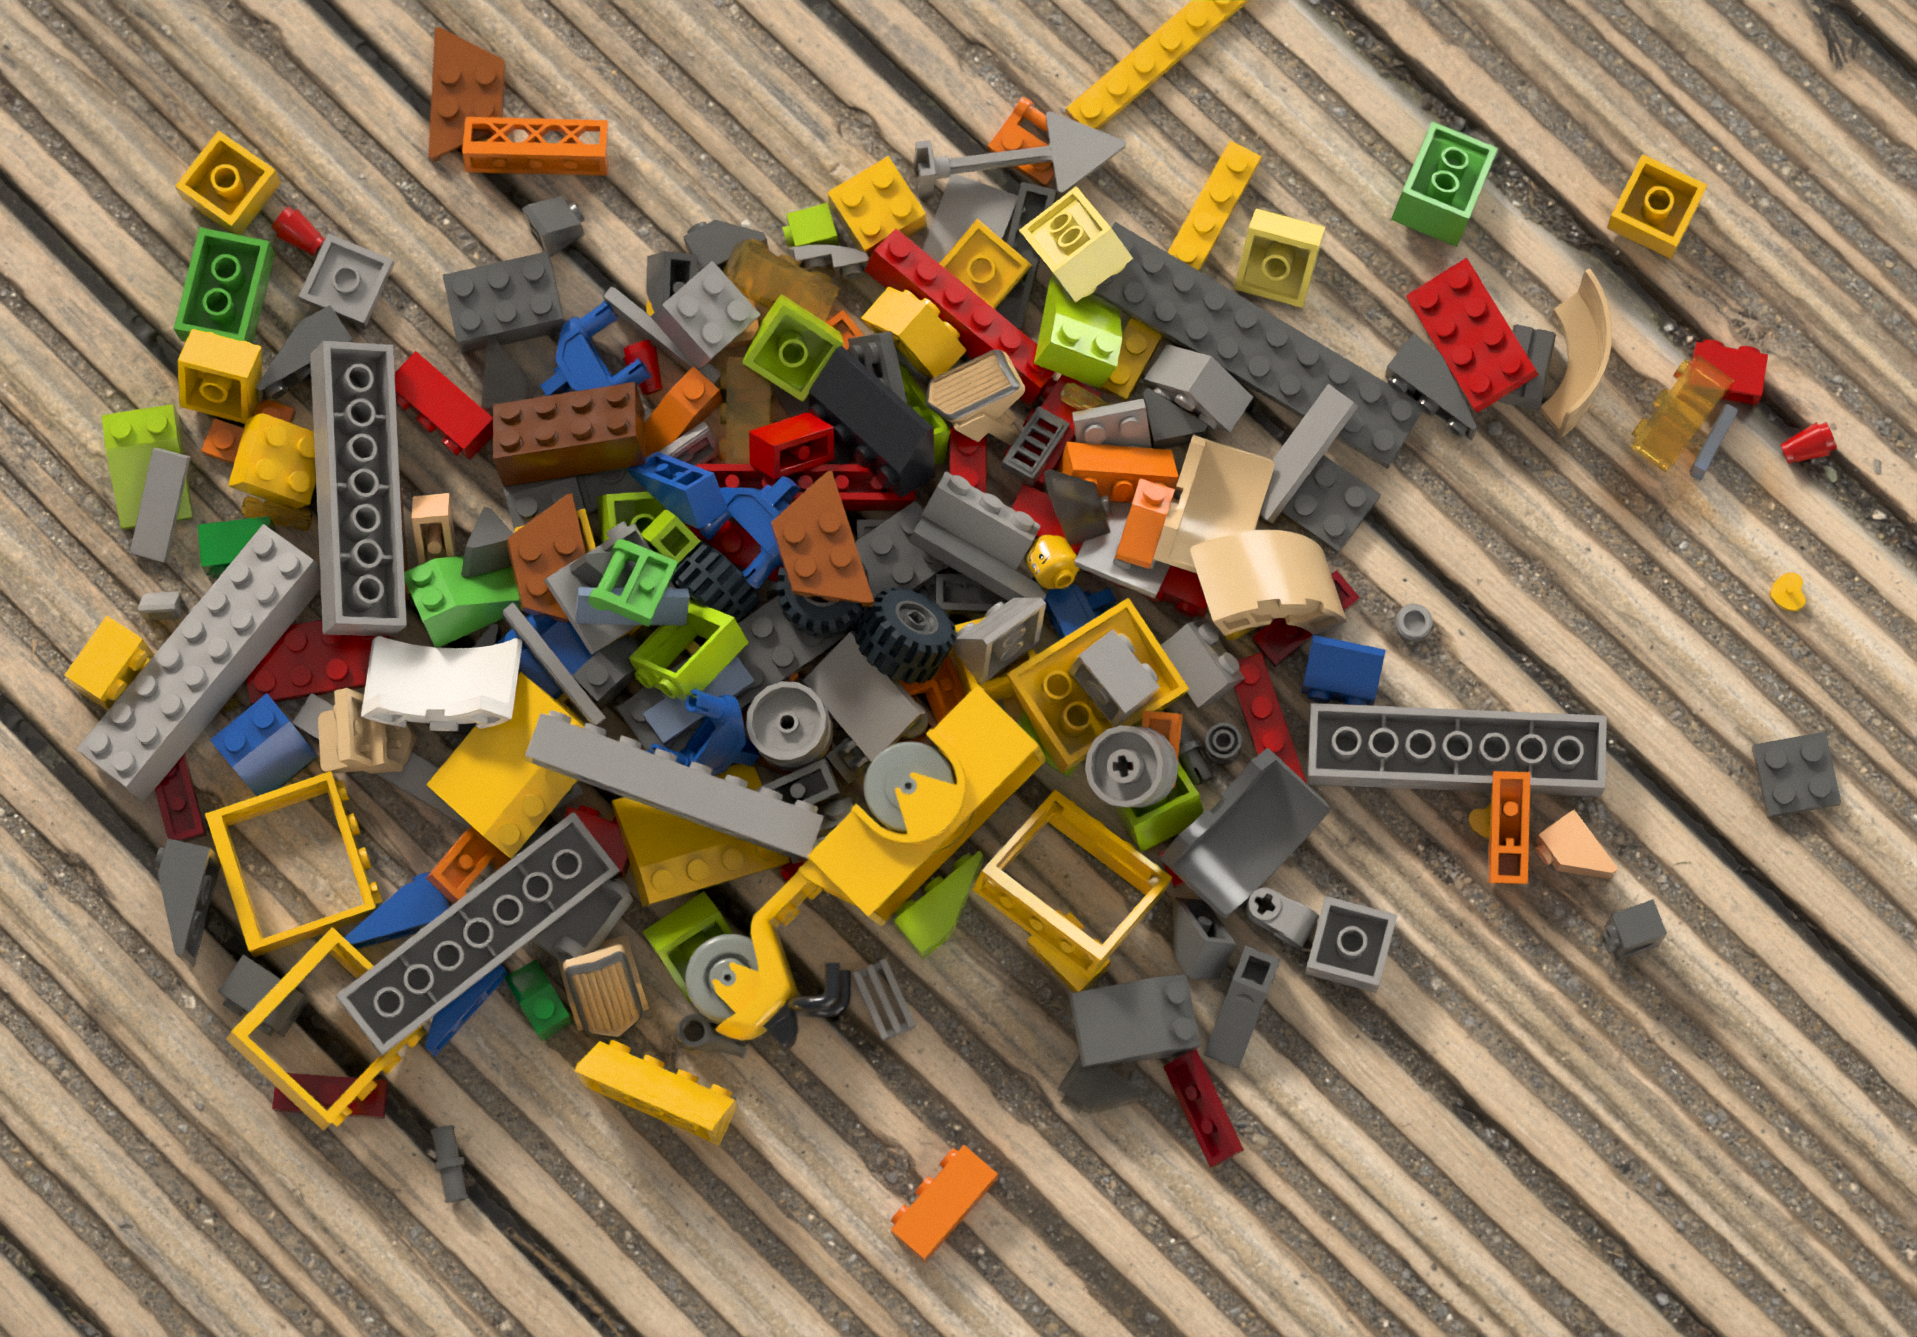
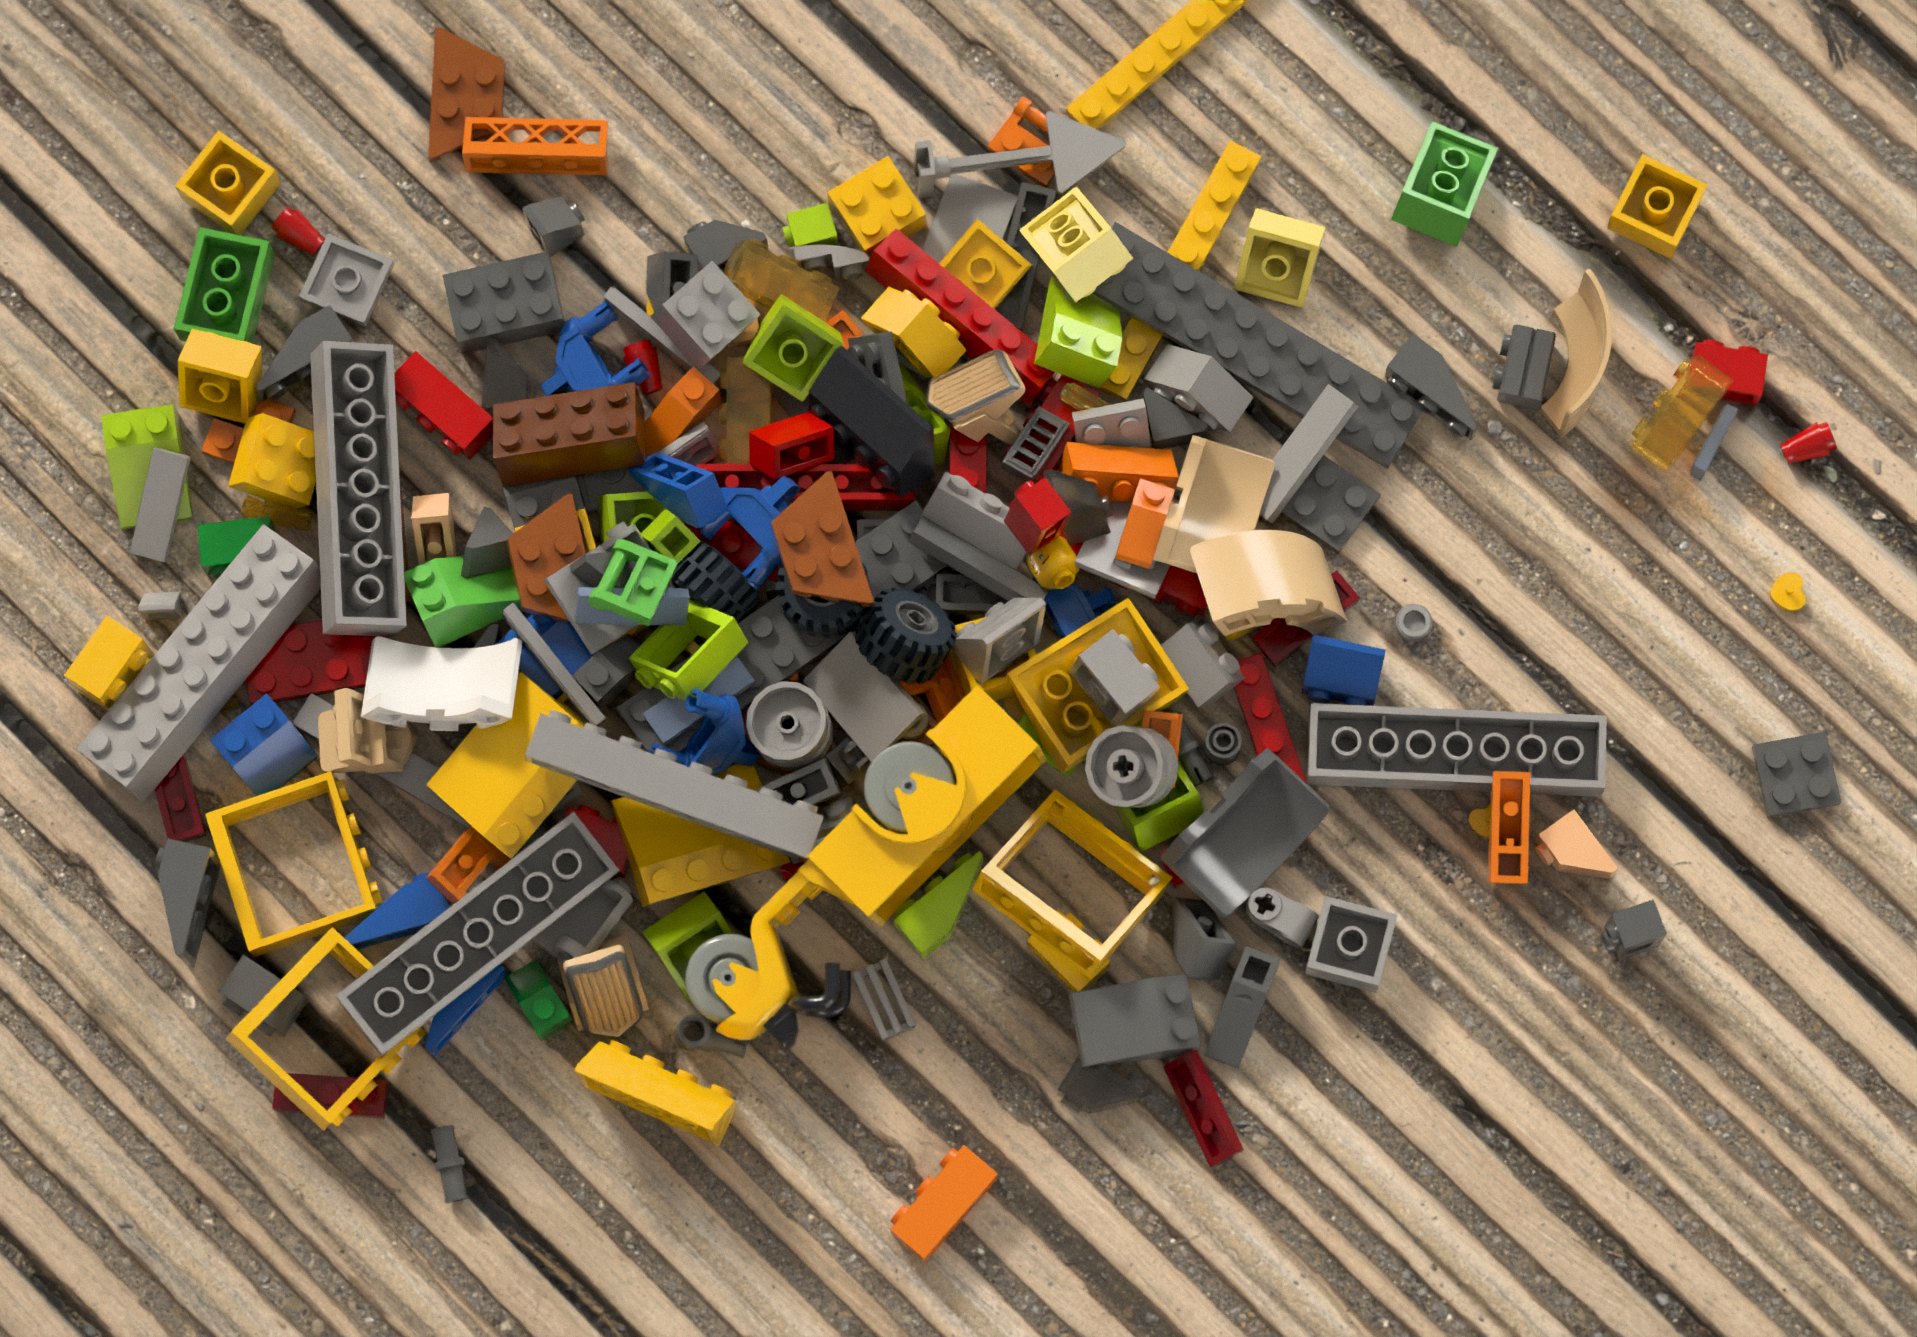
(1036, 515): none -> red brick
(1472, 335): red plate -> none

